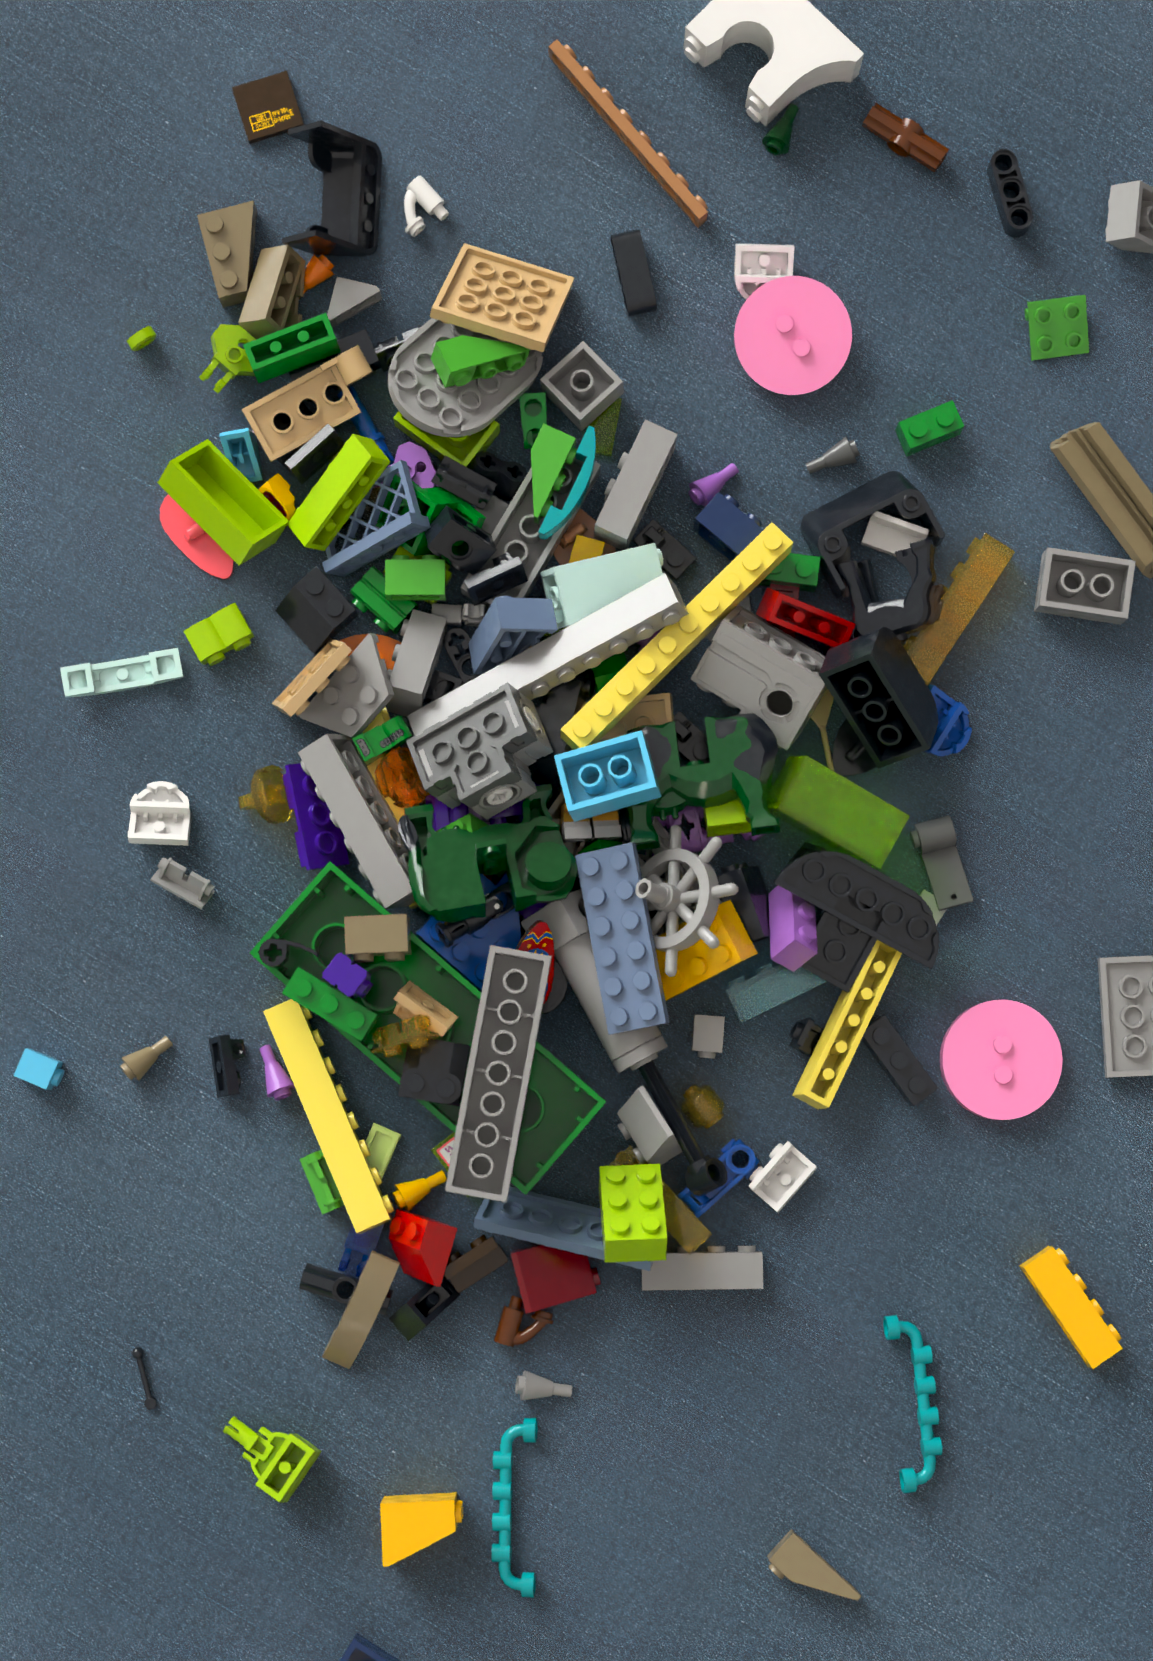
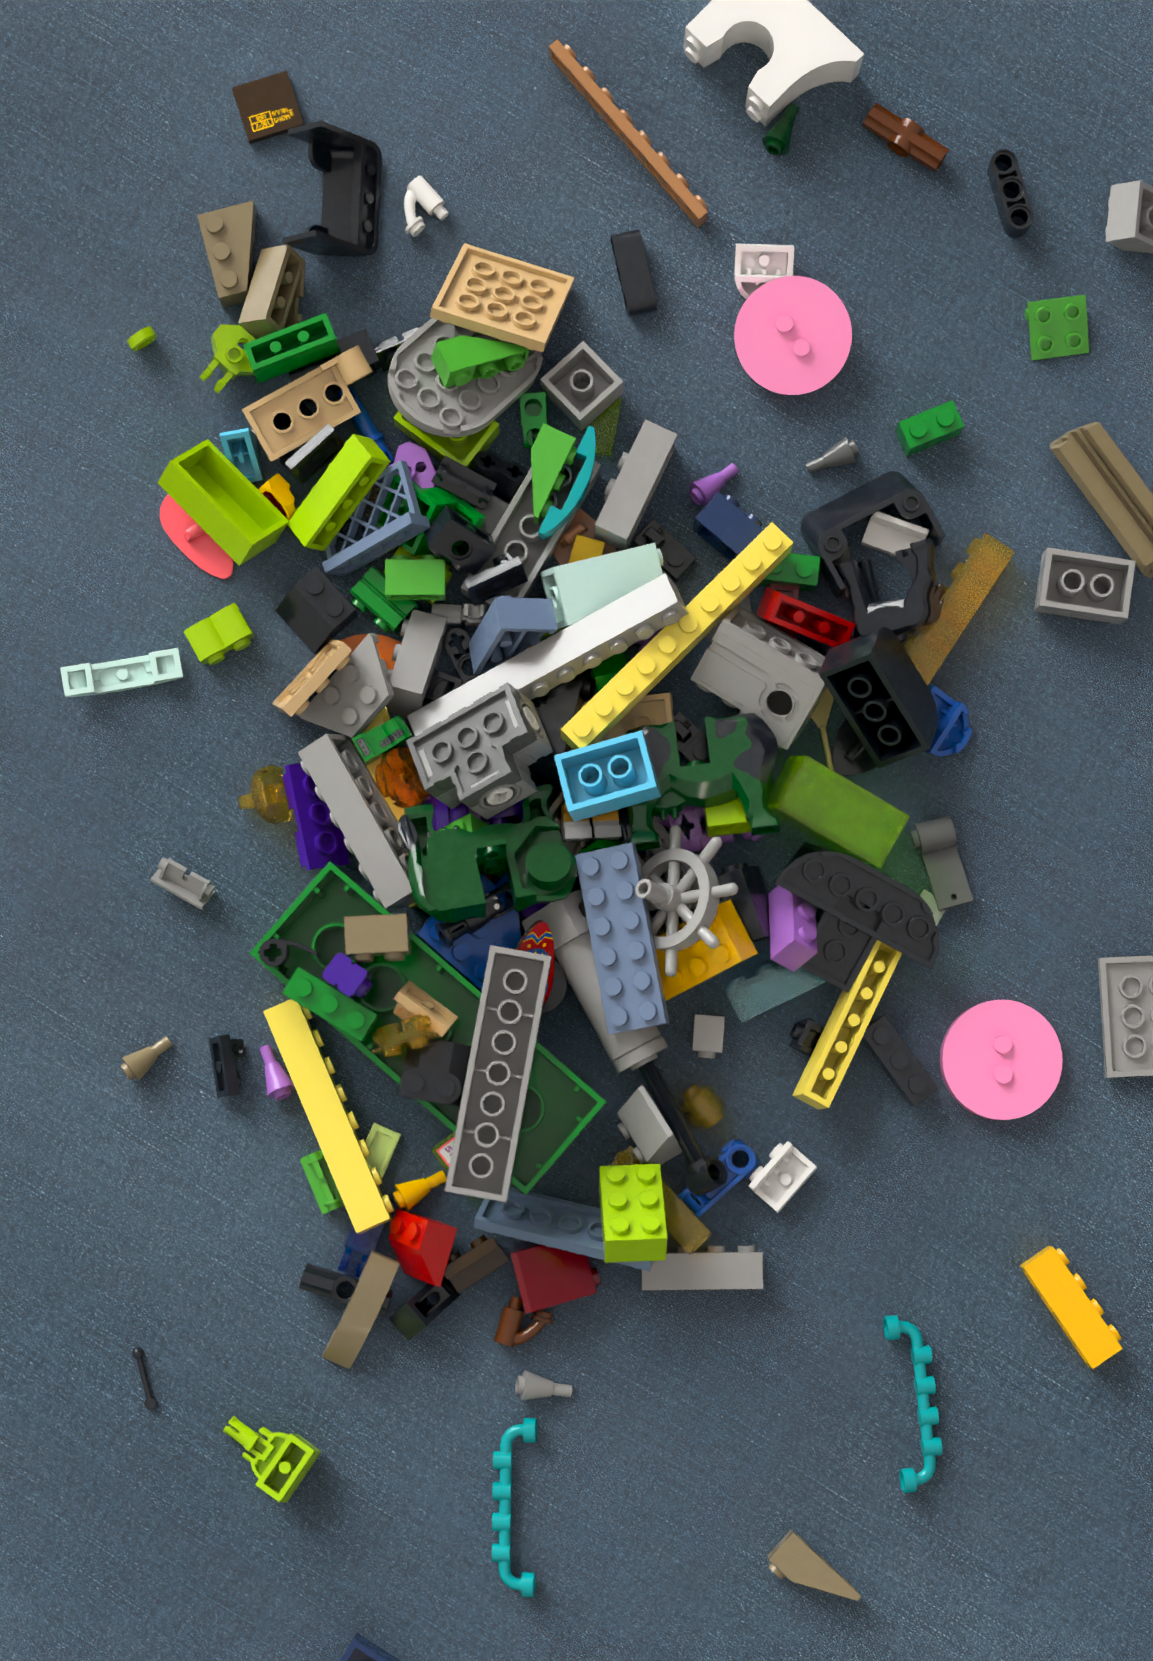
(39, 1069): medium azure brick -> none
(160, 816): white slope -> none
(317, 271): orange cone -> none
(350, 299): light grey slope -> none
(416, 1522): yellow slope -> none

